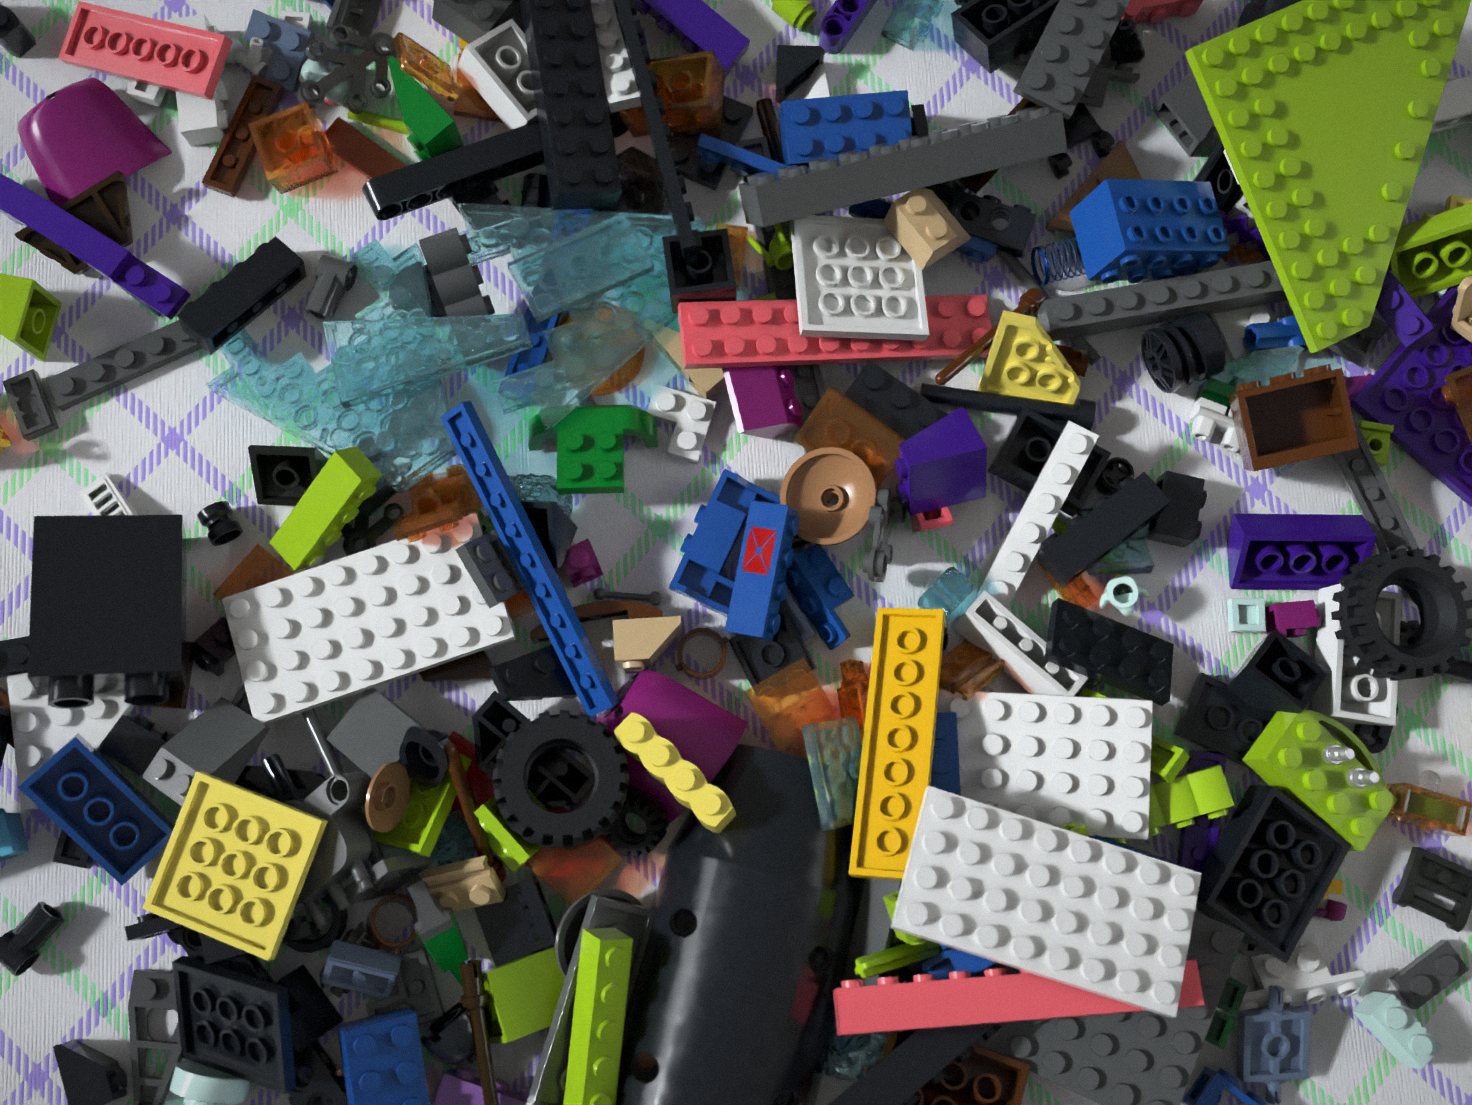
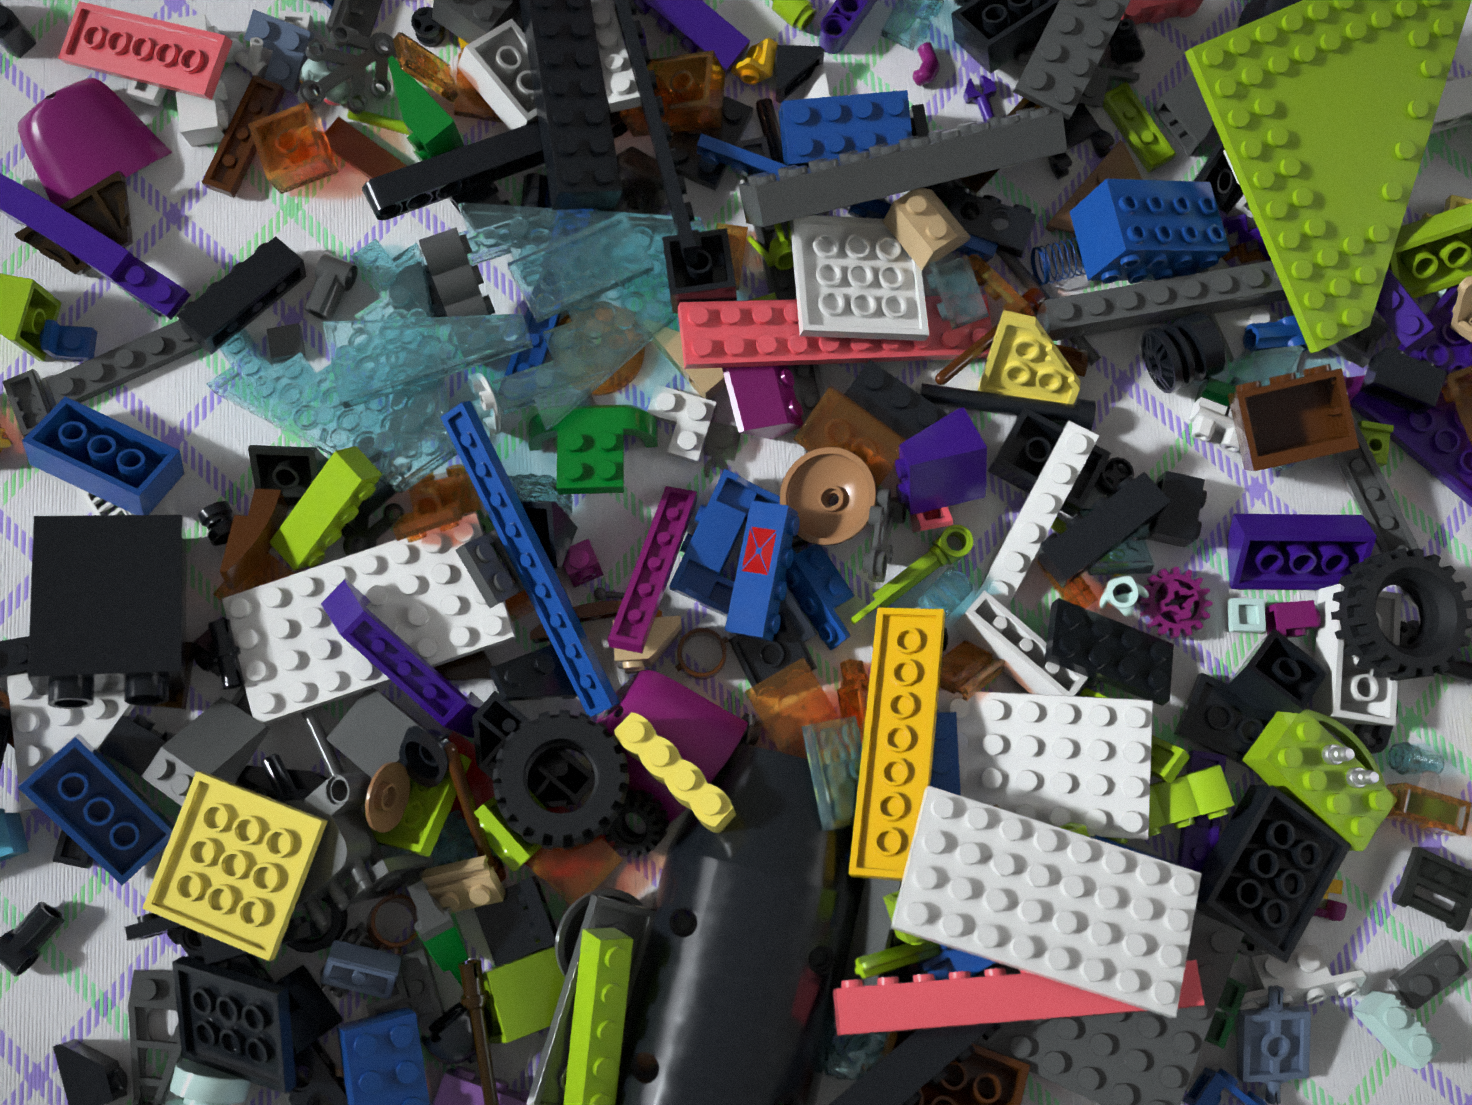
(68, 341): none -> blue bracket
(103, 457): none -> blue brick
(226, 654): none -> black pin
(251, 536): none -> reddish brown slope
(285, 342): none -> dark grey tile
(399, 661): none -> dark purple slope
(423, 20): none -> black wheel
(487, 403): none -> white dish
(652, 570): none -> magenta plate
(722, 445): none -> clear smoke plate
(752, 731): none -> dark grey plate
(758, 62): none -> yellow bracket
(929, 67): none -> magenta arm
(936, 557): none -> lime piece
(958, 291): none -> clear light blue bracket
(982, 100): none -> dark purple bar
(998, 288): none -> clear orange plate
(1137, 127): none -> lime tile
(1180, 615): none -> magenta gear
(1403, 380): none -> black brick
(1412, 759): none -> clear light blue cone

